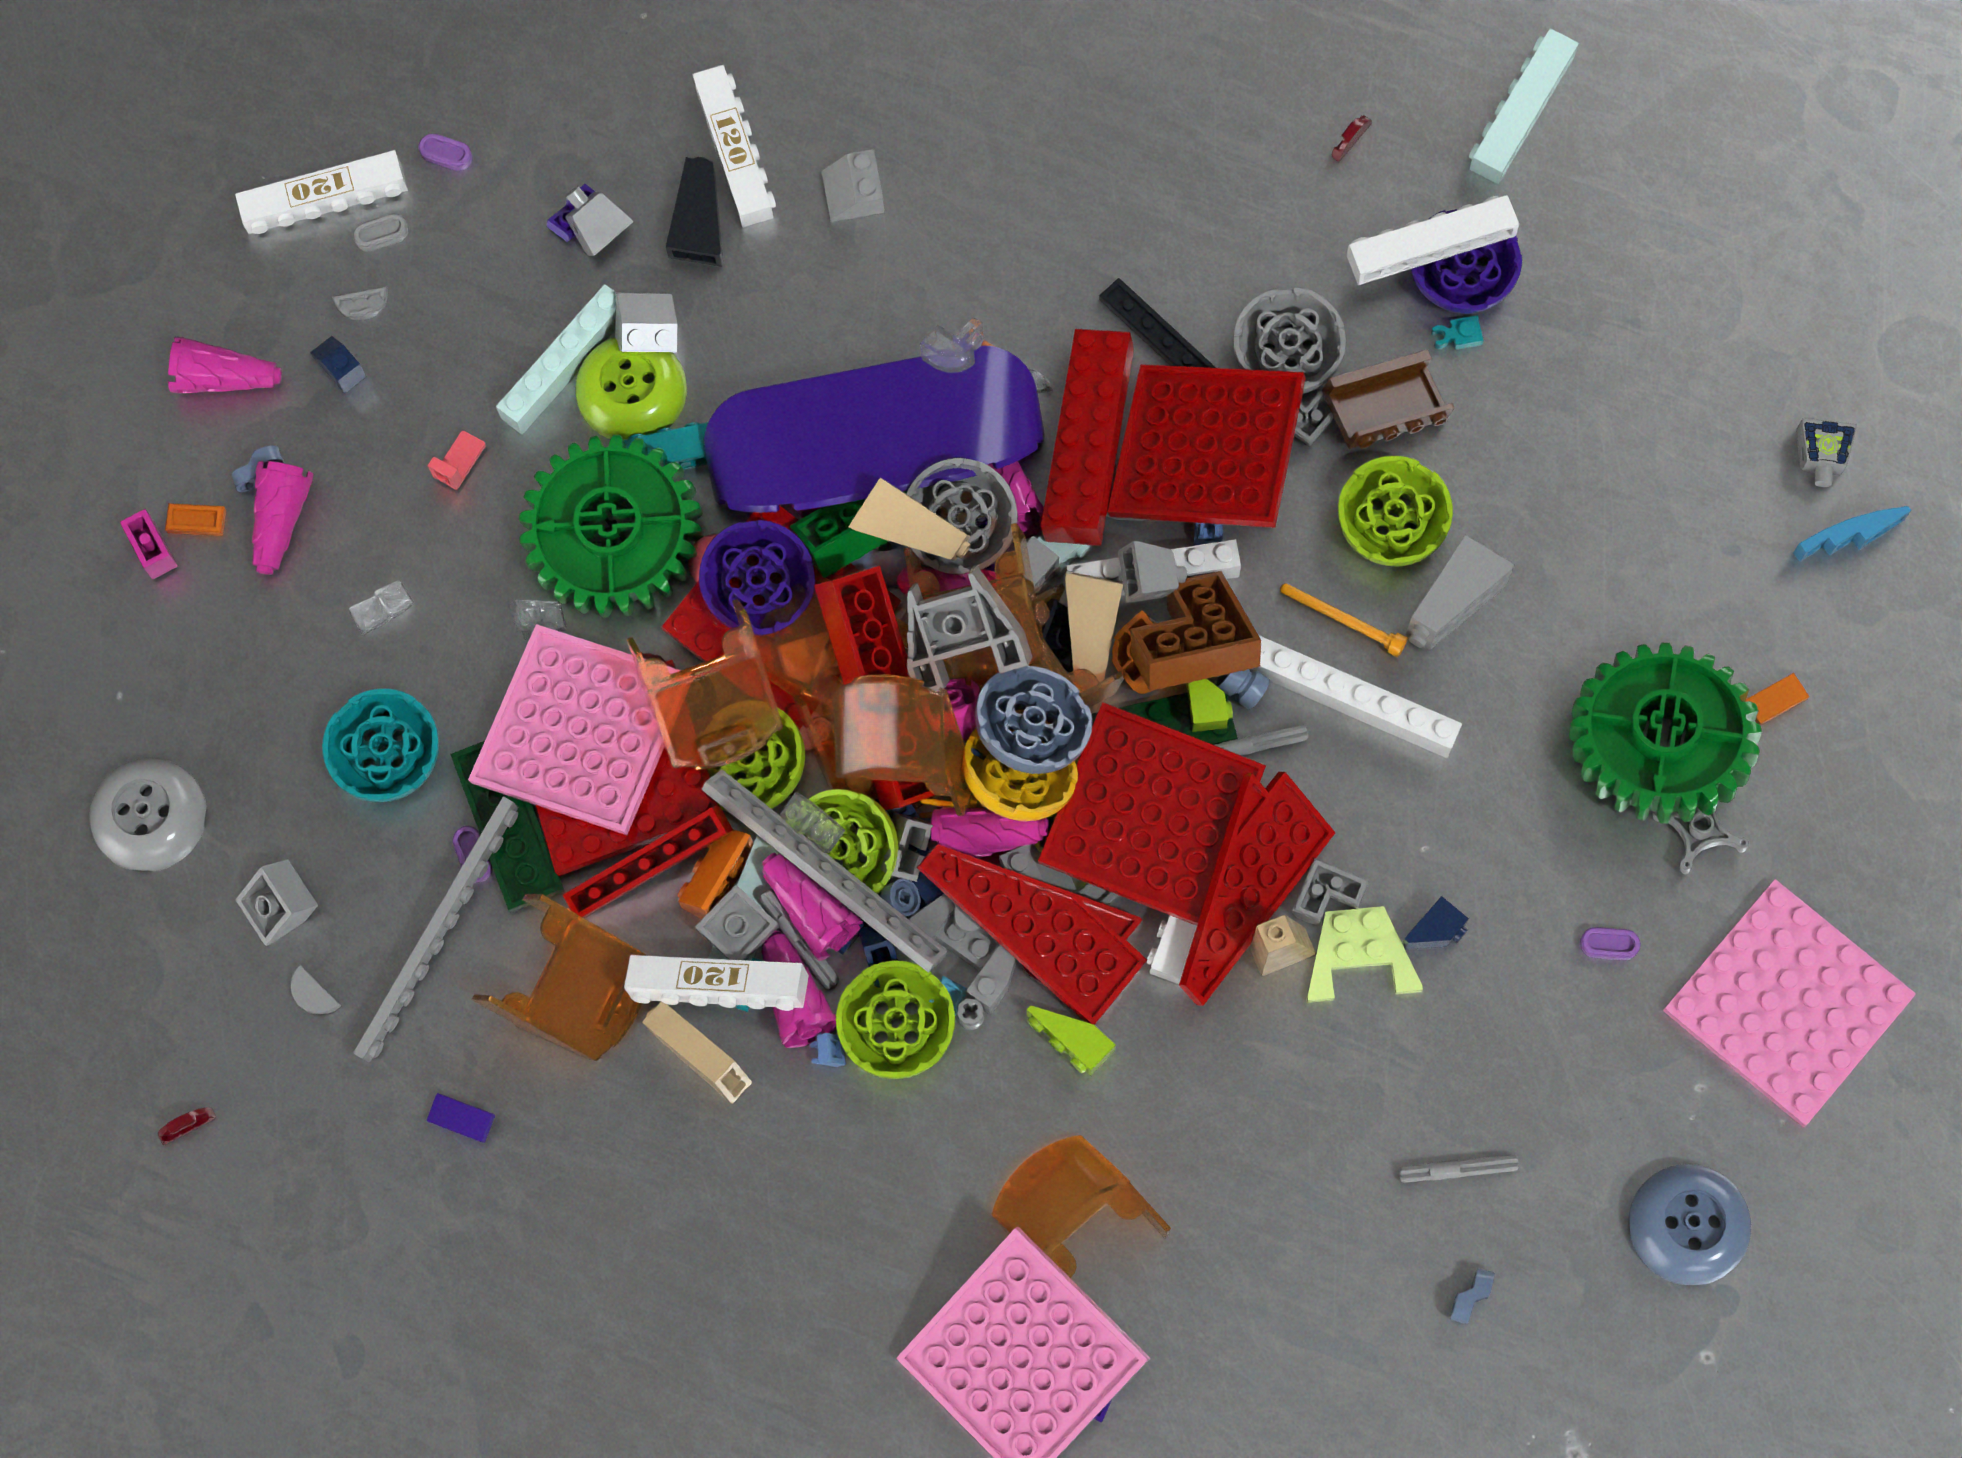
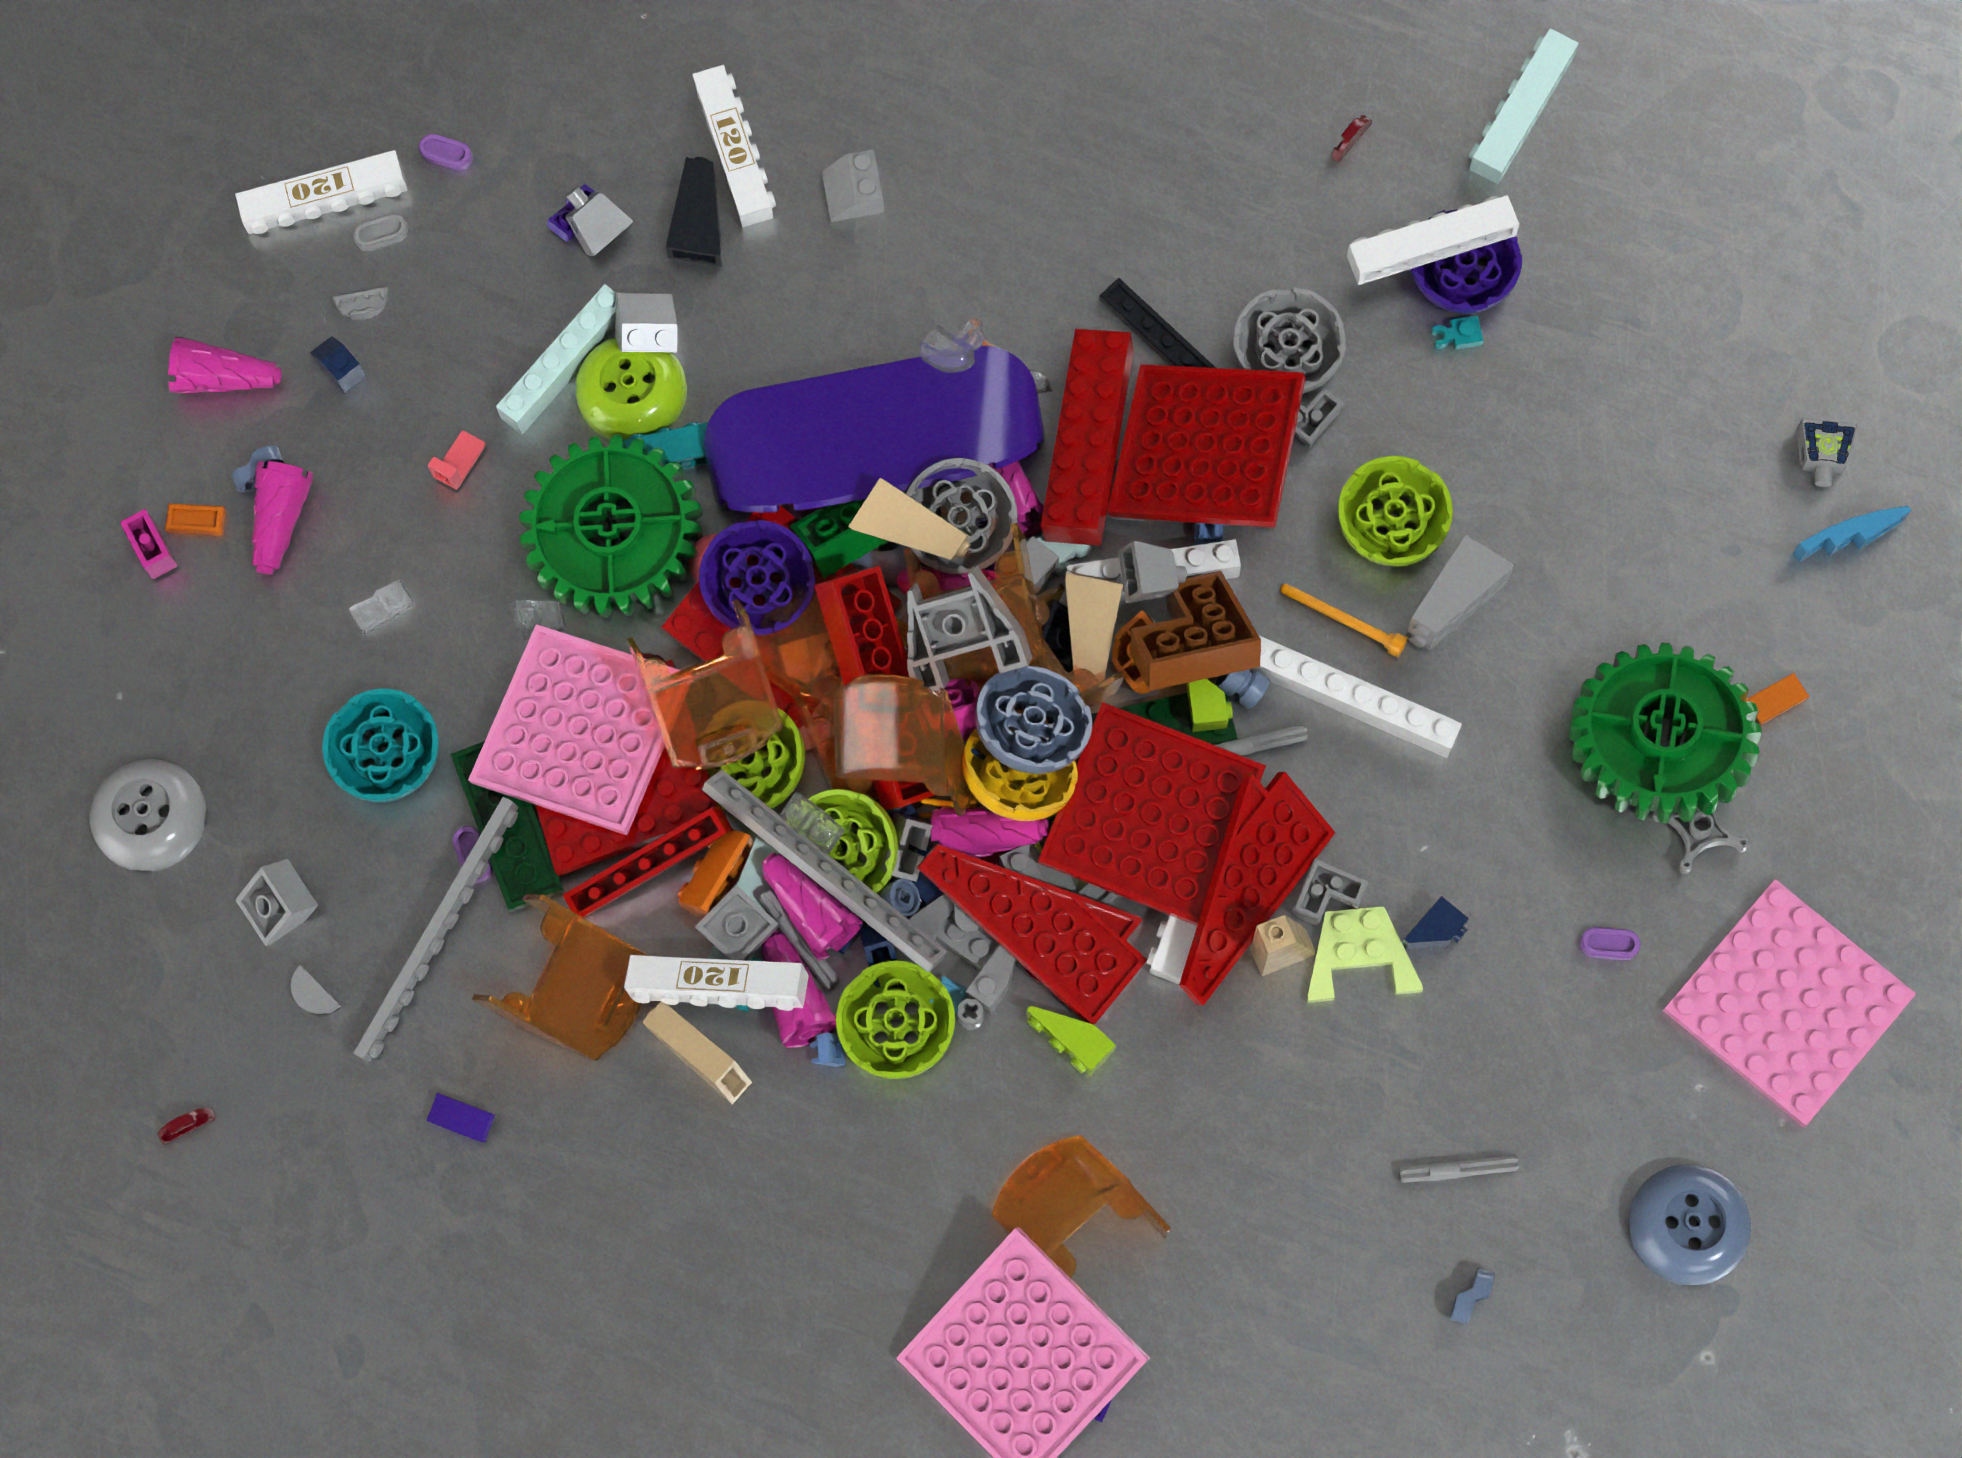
(1386, 400): panel -> none

